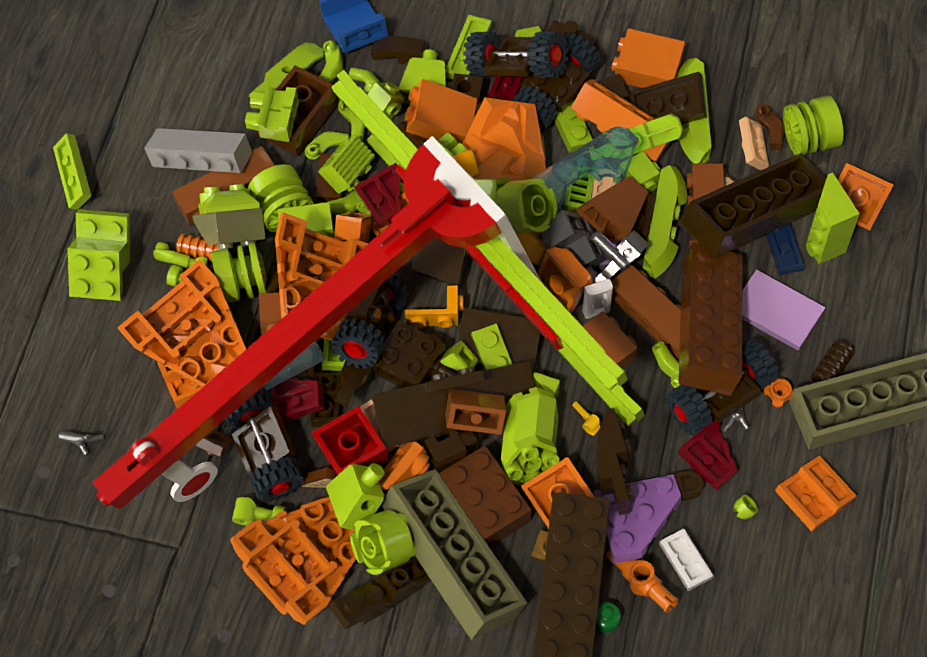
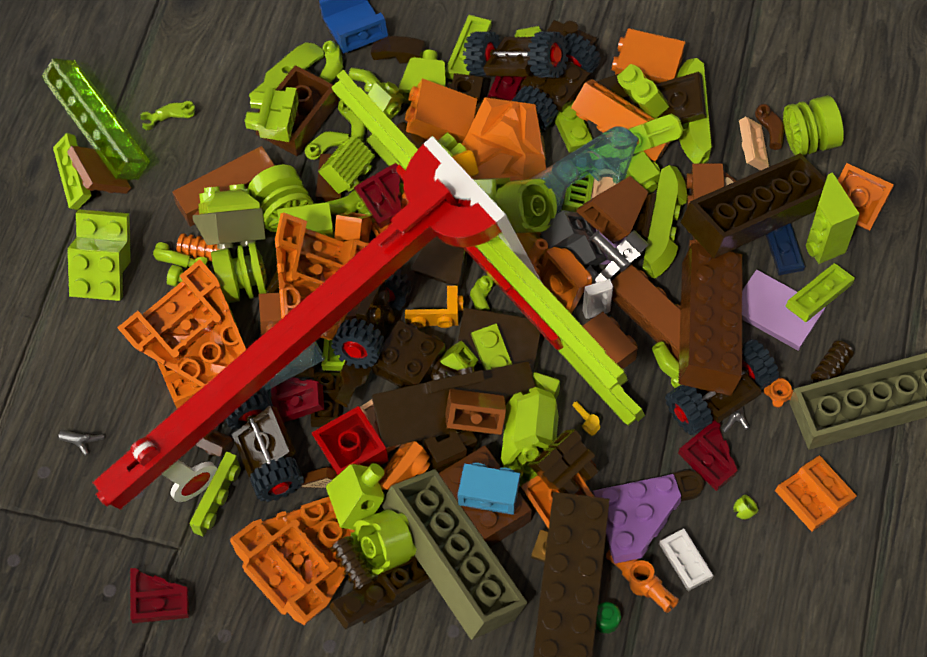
(95, 119): none -> clear neon green brick
(95, 172): none -> dark orange tile
(156, 599): none -> dark red wing
(175, 110): none -> lime arm
(198, 150): light grey brick -> none
(215, 495): none -> lime plate
(247, 511): lime leg -> none
(352, 562): none -> dark brown piece
(480, 291): none -> lime arm
(489, 488): none -> dark azure brick
(536, 252): none -> orange arm
(563, 461): none -> dark brown hips
(612, 460): dark brown slope -> none
(642, 91): none -> lime brick
(820, 292): none -> lime plate

